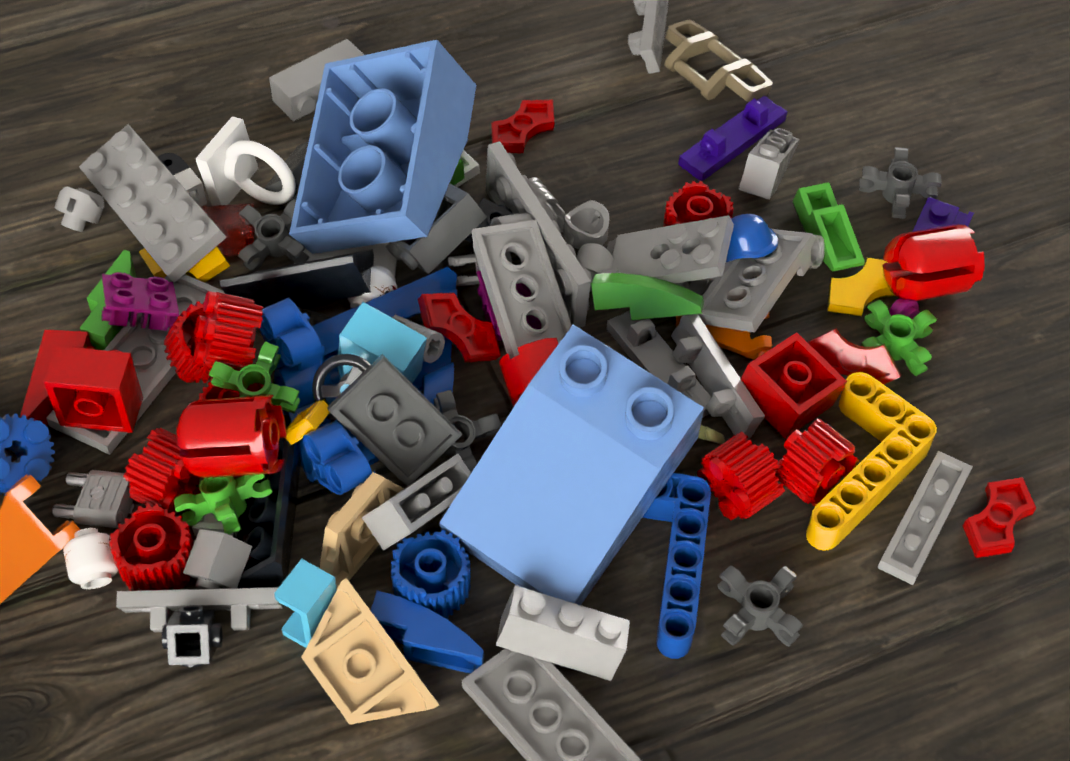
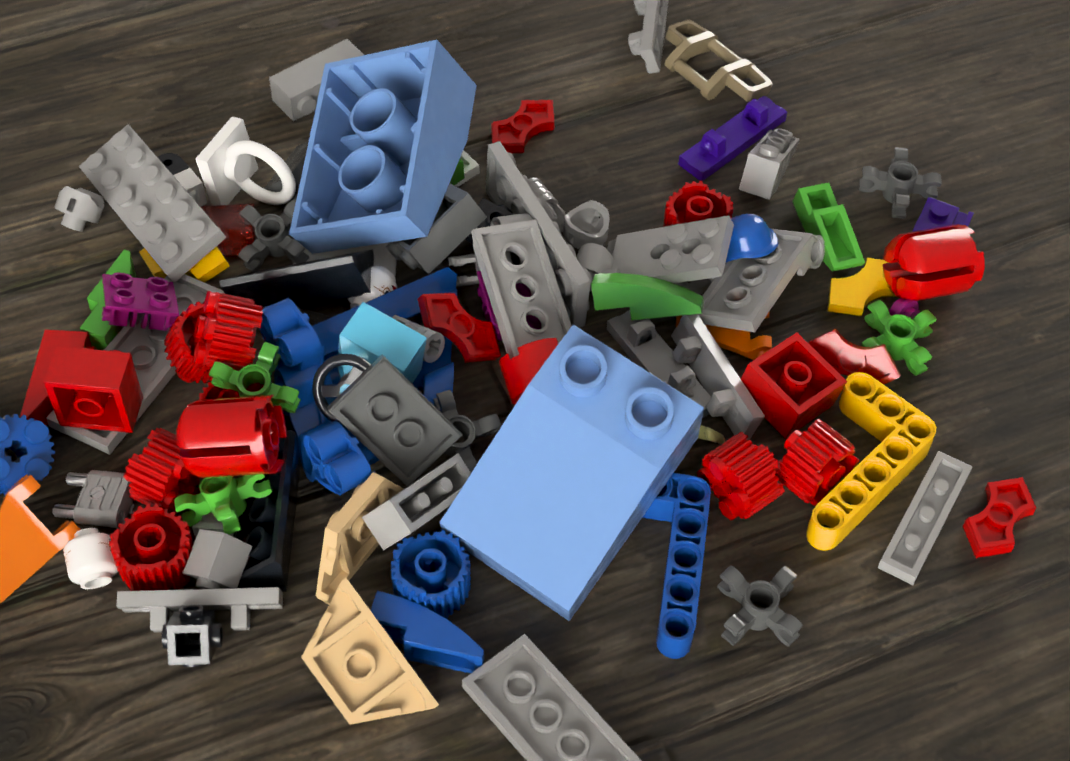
(307, 421): yellow tile -> none
(308, 593): medium azure panel -> none
(563, 633): brick -> none

